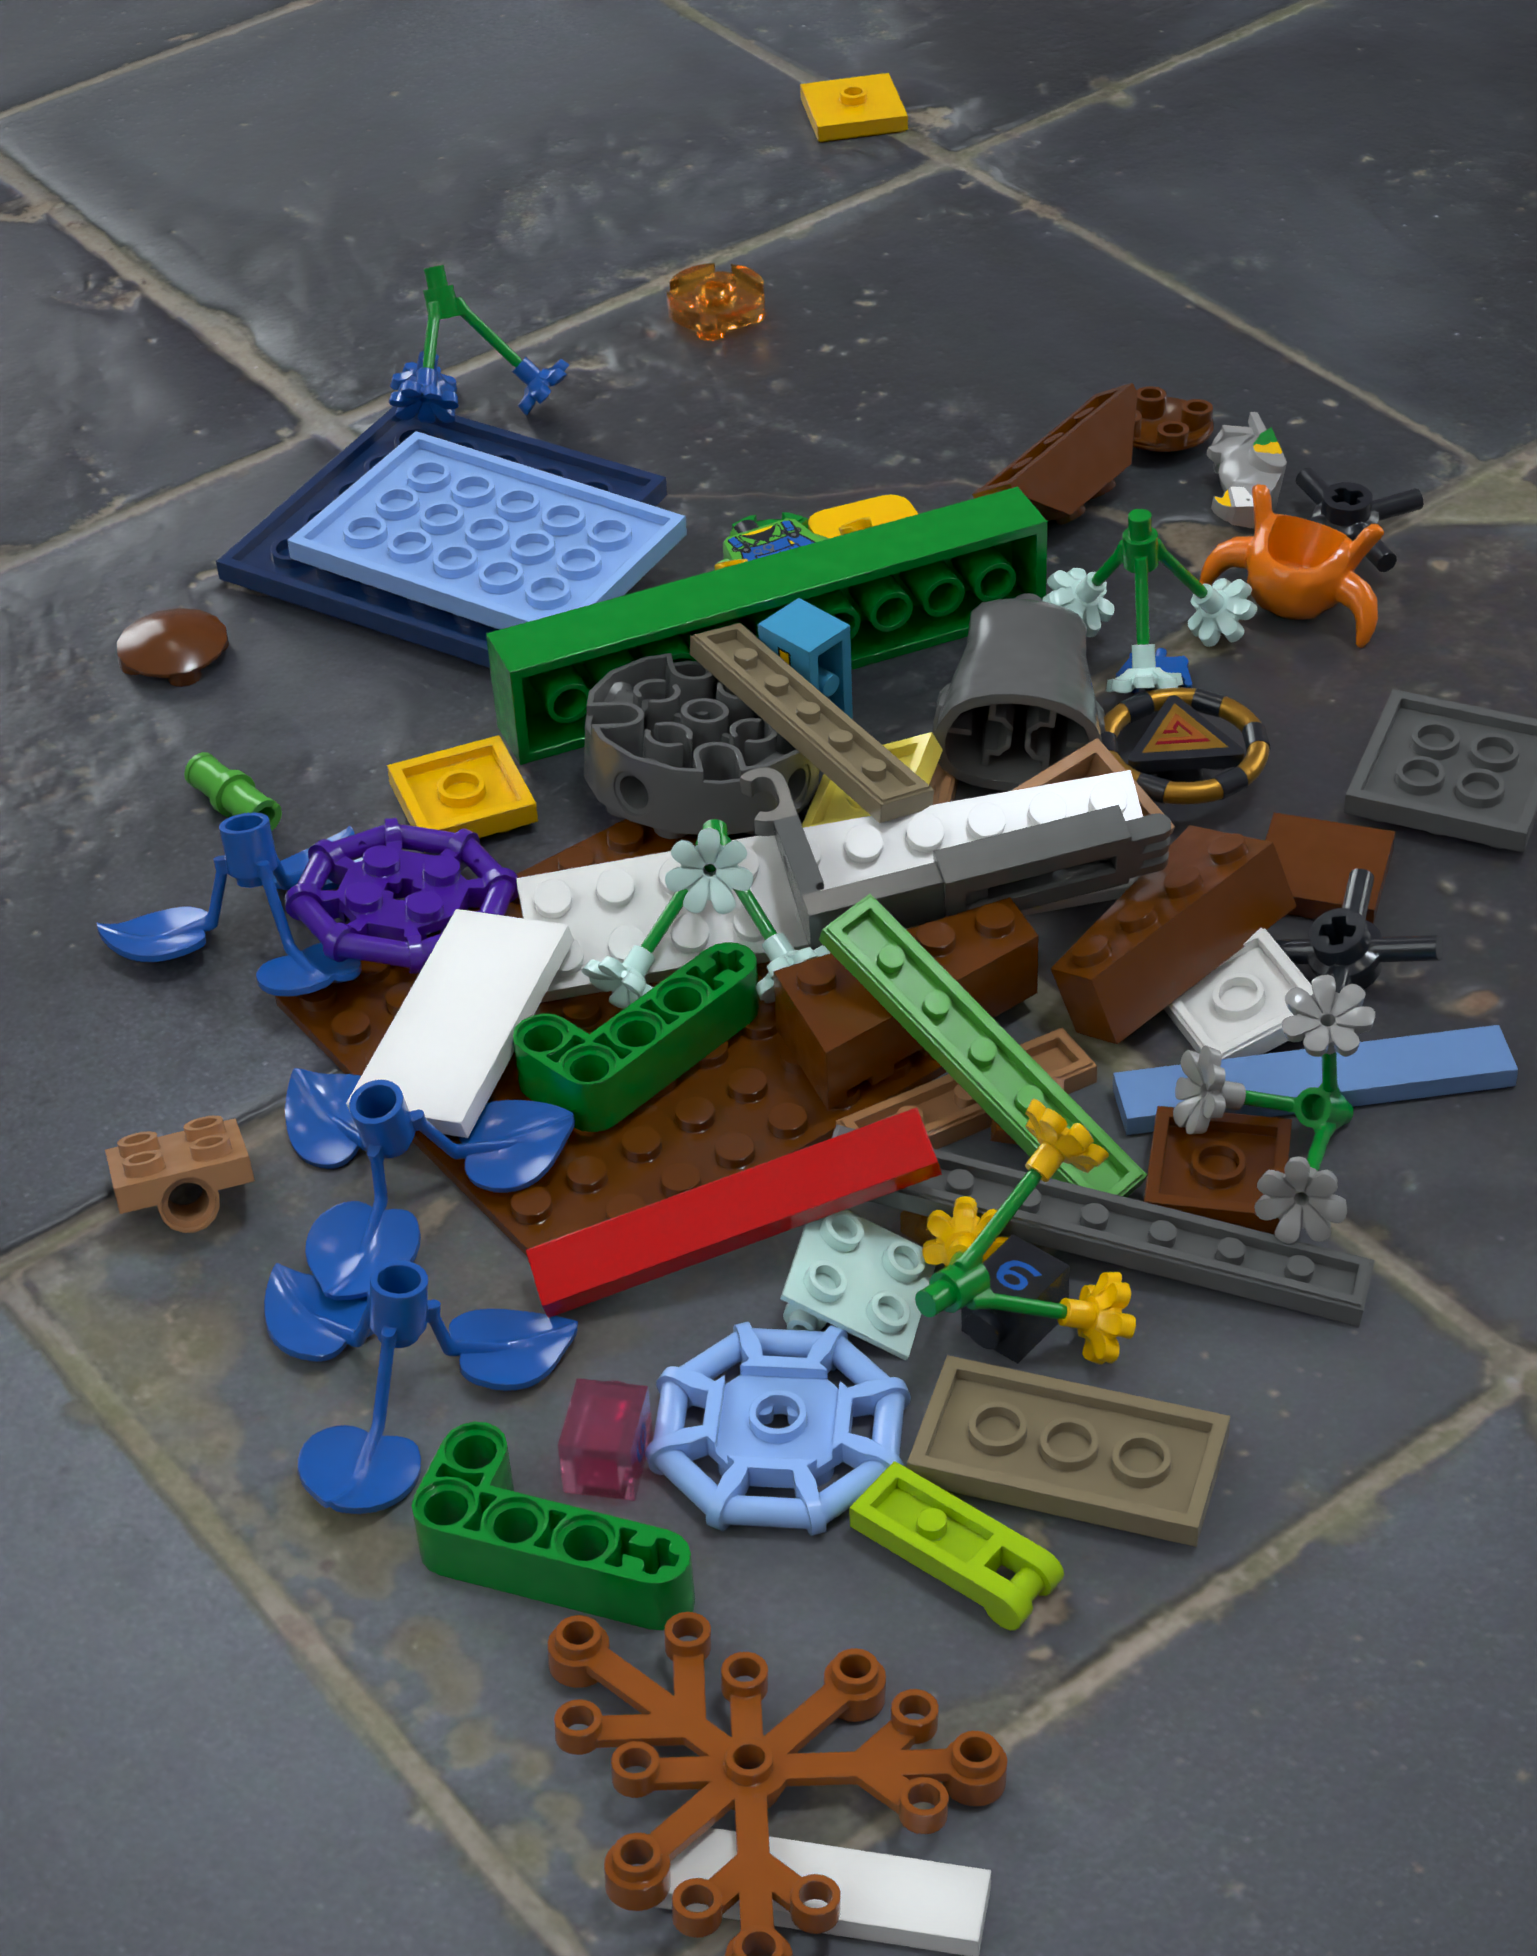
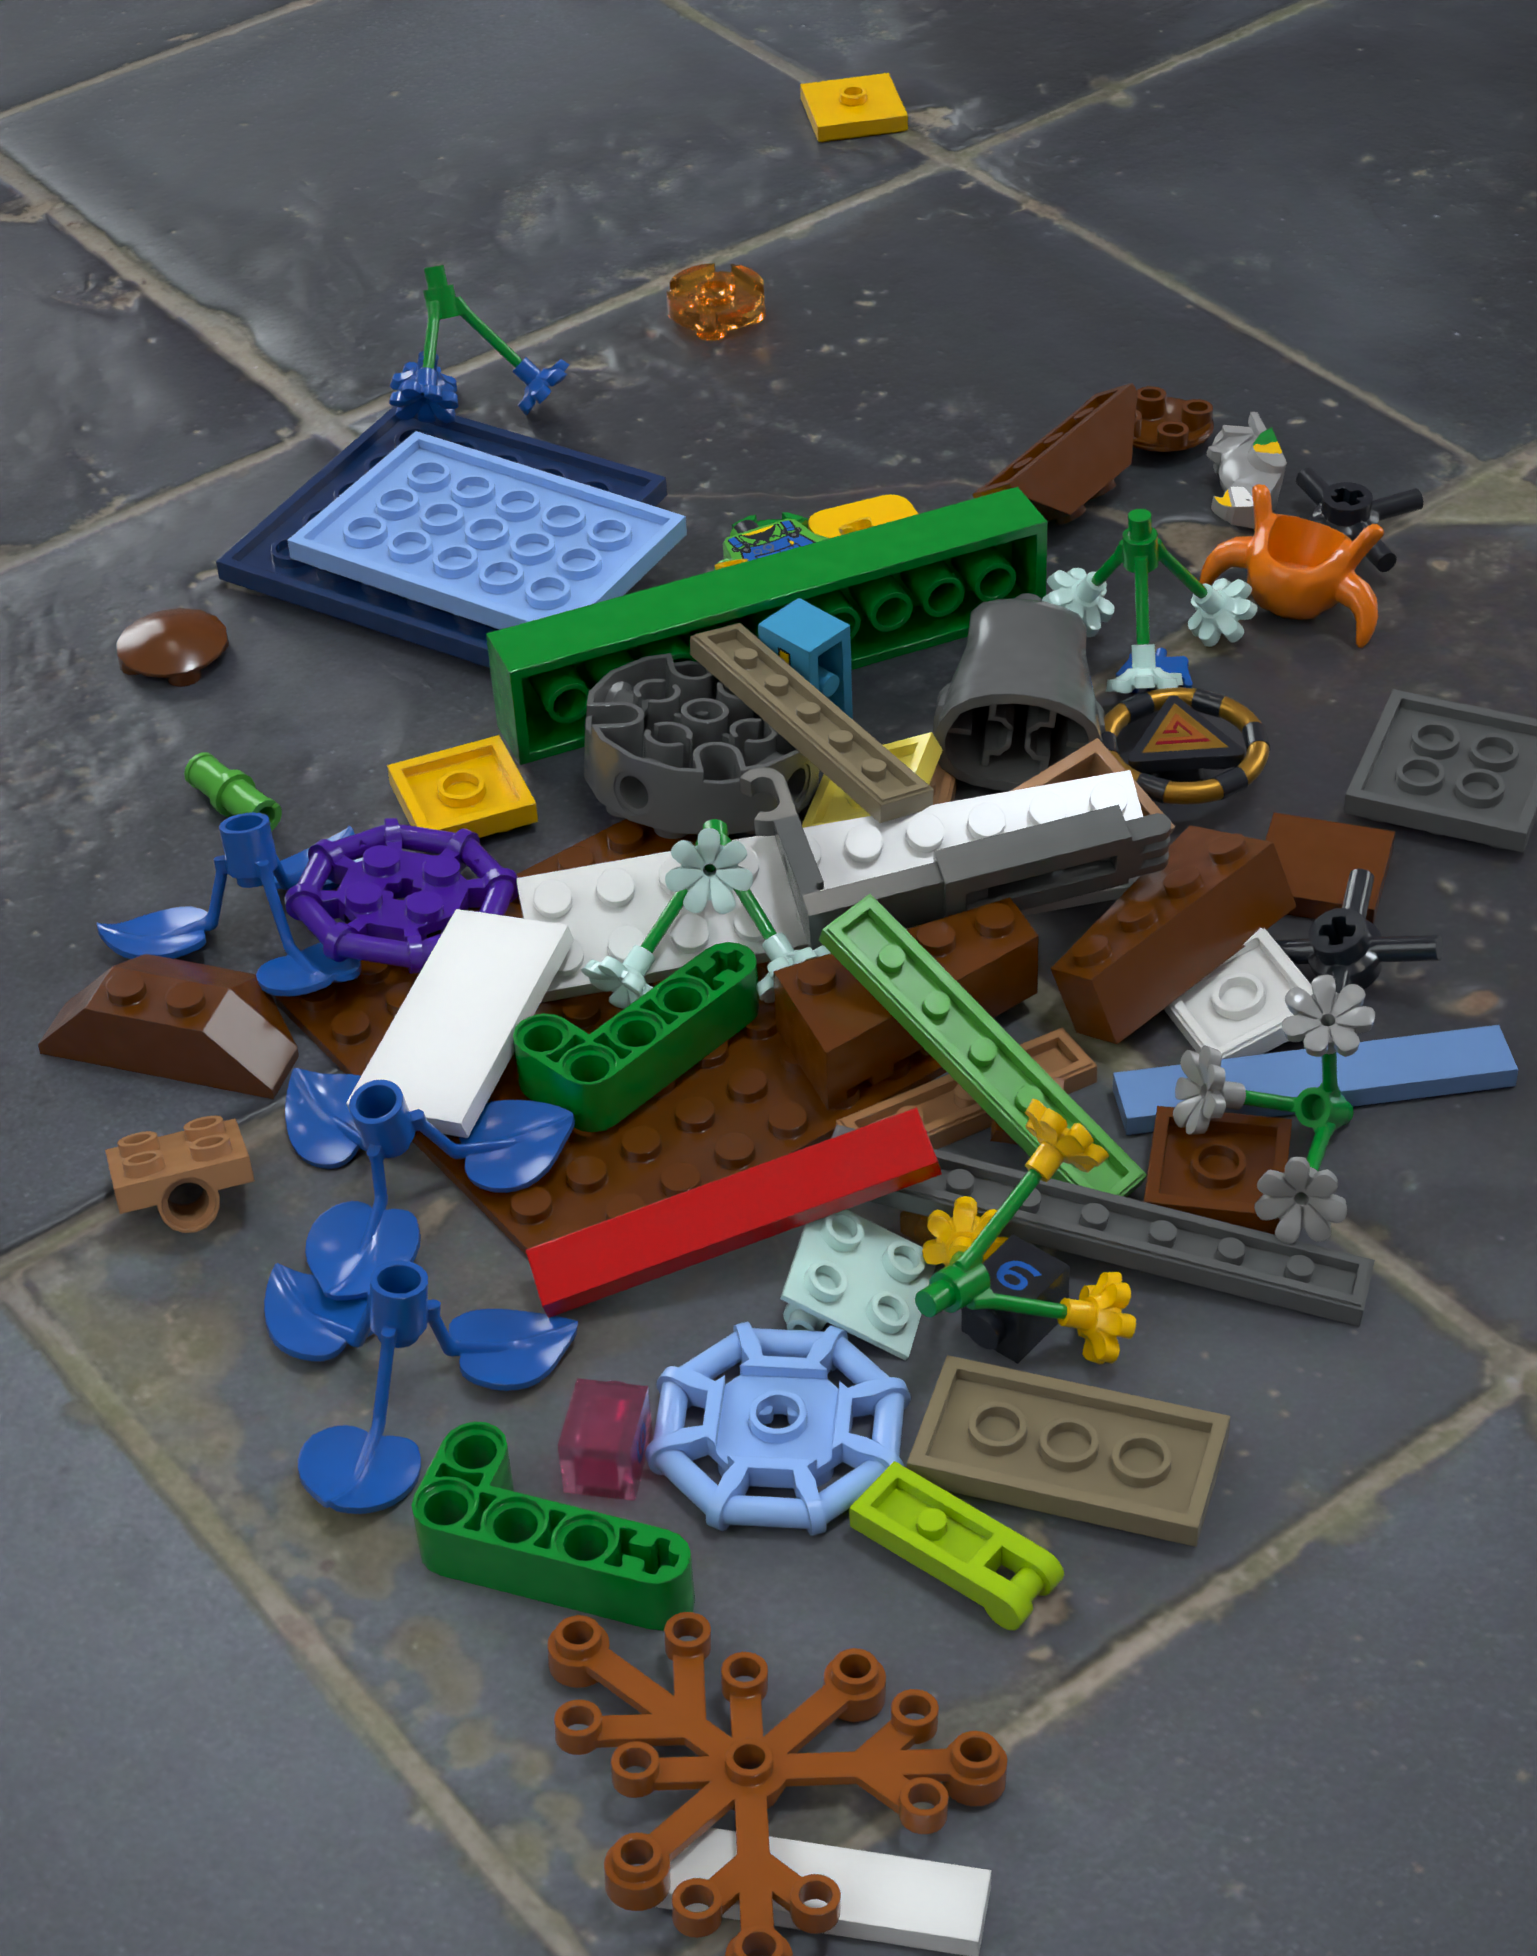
(178, 1025): none -> reddish brown wedge

